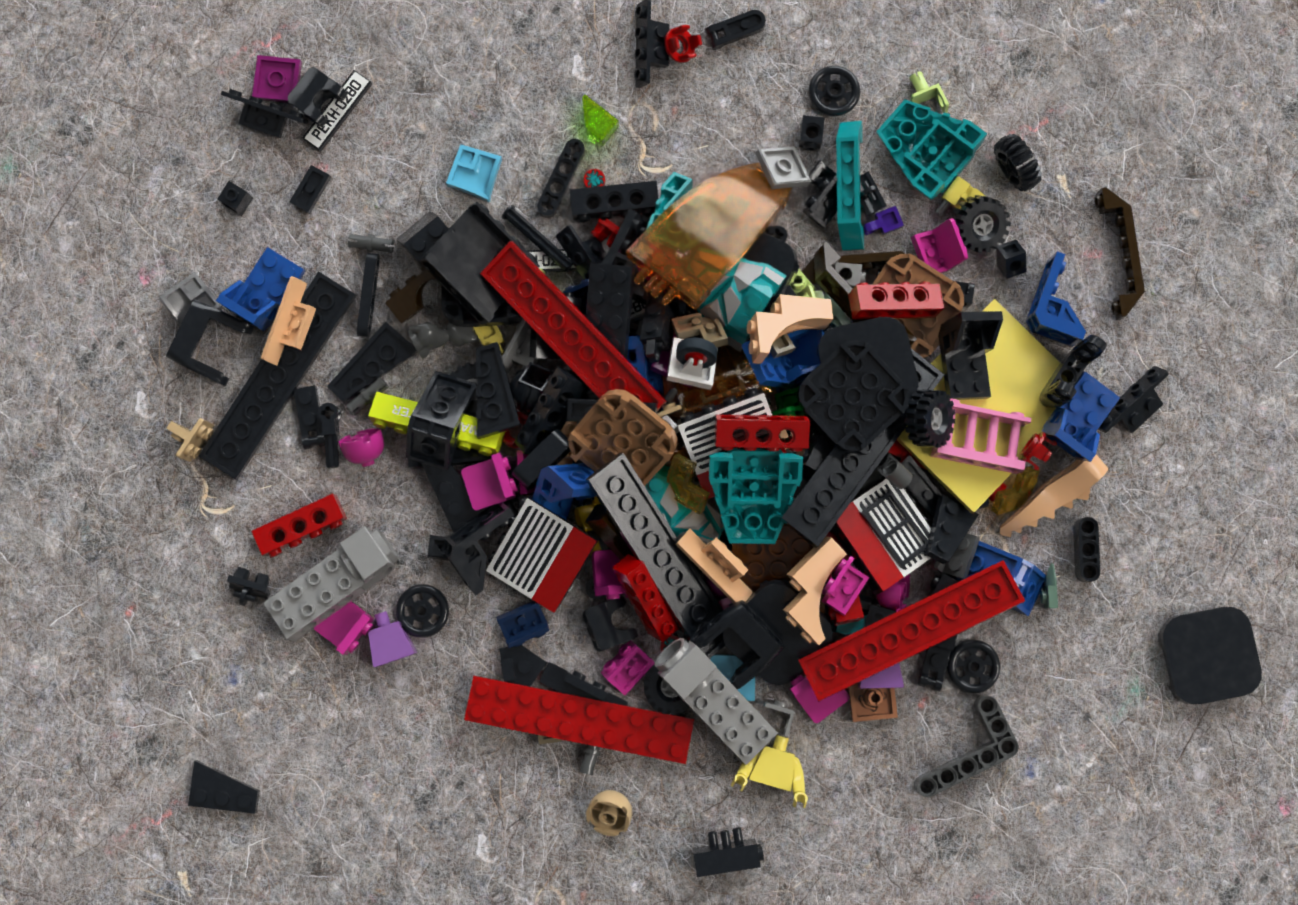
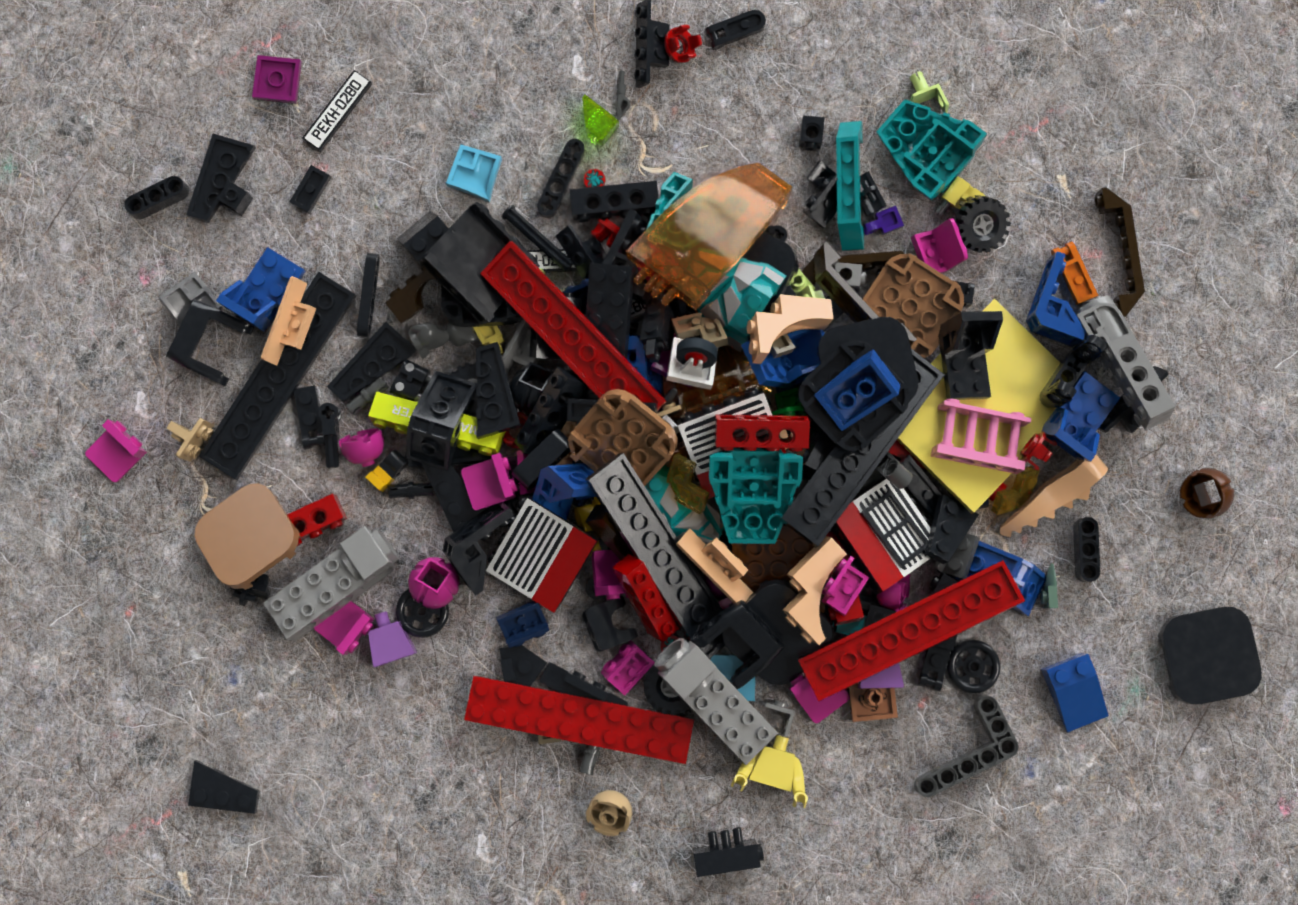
(115, 451): none -> dark pink bracket
(146, 197): none -> black beam
(221, 164): none -> black wing
(246, 536): none -> medium nougat tile
(261, 117): black bracket -> none
(312, 92): black piece -> none
(370, 243): dark grey pin -> none
(387, 470): none -> leg
(410, 381): none -> black piece
(410, 490): none -> black pin
(424, 593): none -> dark pink piece
(435, 548): black tile -> none
(621, 89): none -> dark grey hand
(783, 167): light grey tile -> none
(833, 108): black plate -> none
(839, 316): sand green plate -> none
(858, 390): none -> blue slope
(928, 302): red brick -> none
(930, 418): black wheel -> none
(1011, 259): black brick -> none
(1017, 162): black gear -> none
(1076, 275): none -> orange plate
(1076, 691): none -> blue slope
(1127, 362): none -> light grey brick
(1196, 495): none -> reddish brown piece

